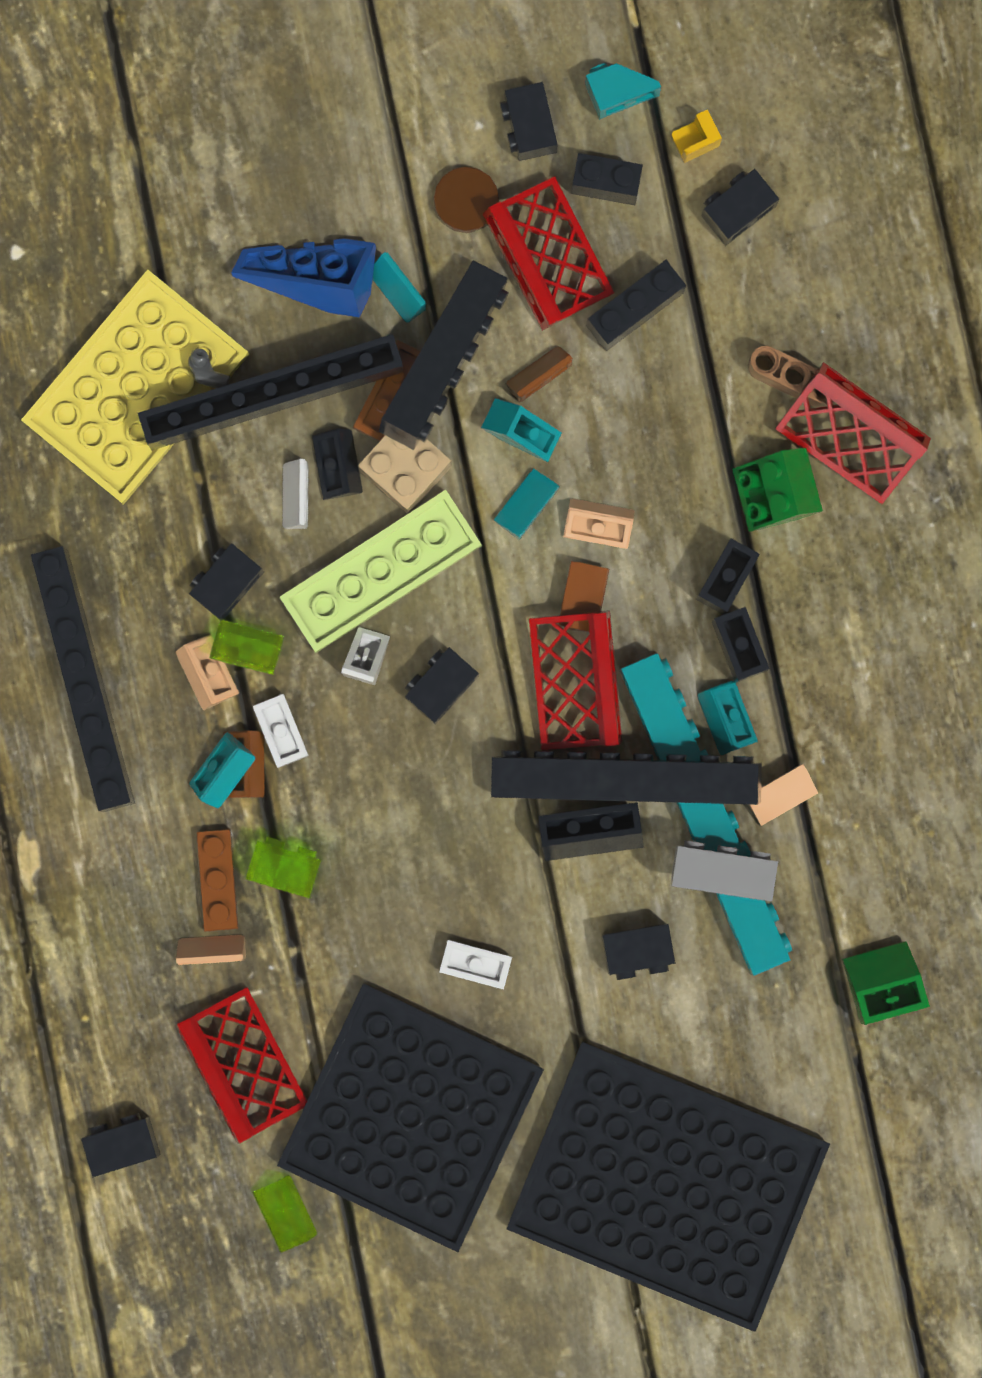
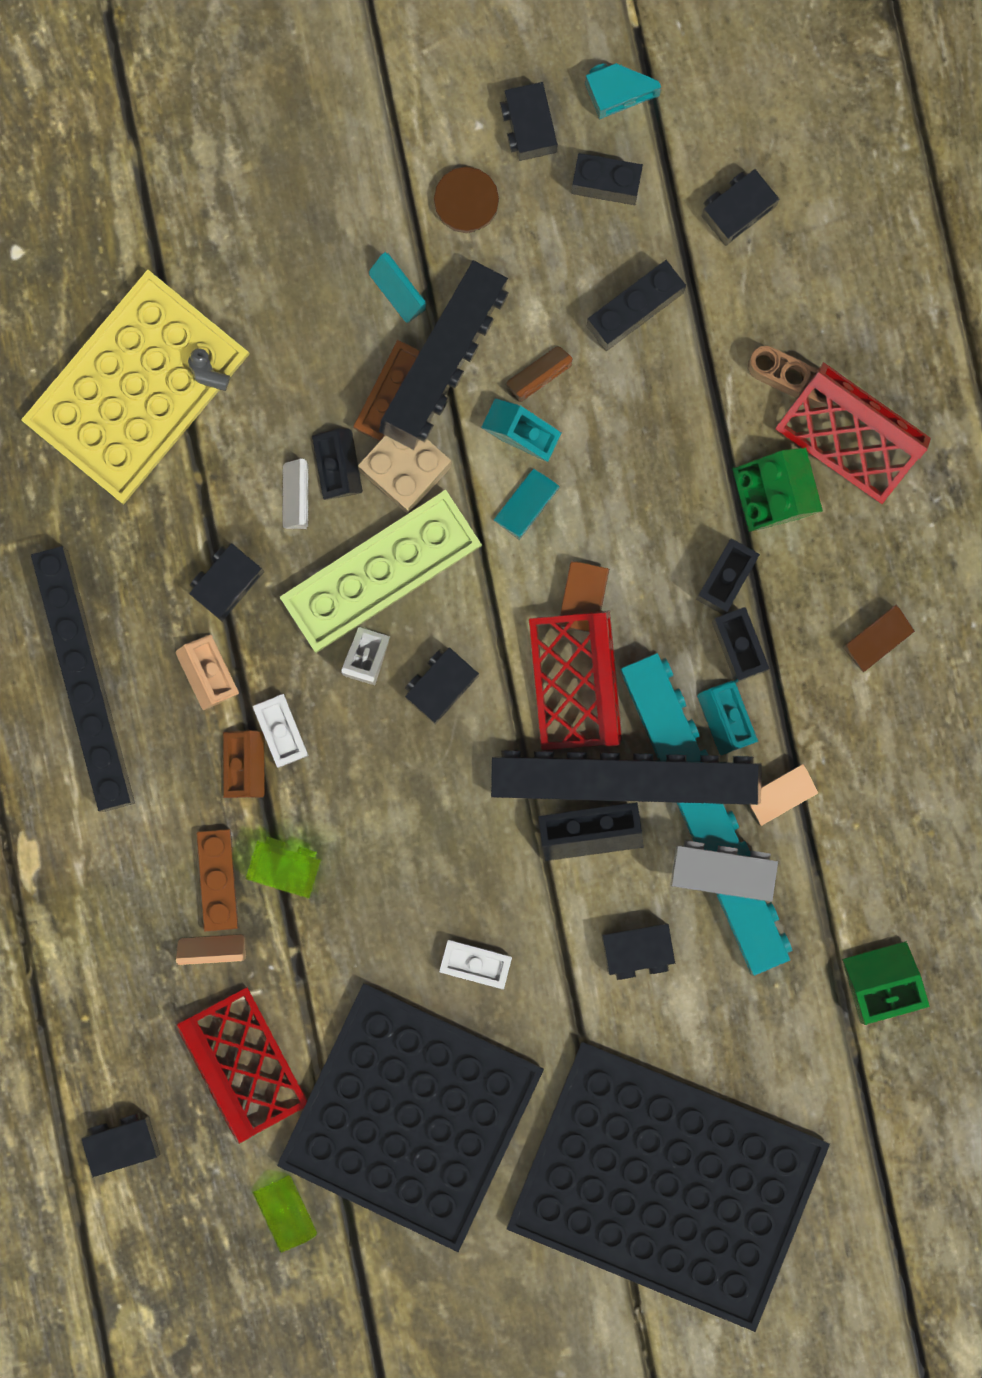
(221, 771): teal slope -> none
(247, 647): clear neon green slope -> none
(271, 392): black brick -> none
(324, 277): blue wedge -> none
(521, 258): red fence -> none
(599, 523): light nougat slope -> none
(697, 137): yellow panel -> none
(879, 638): none -> reddish brown slope

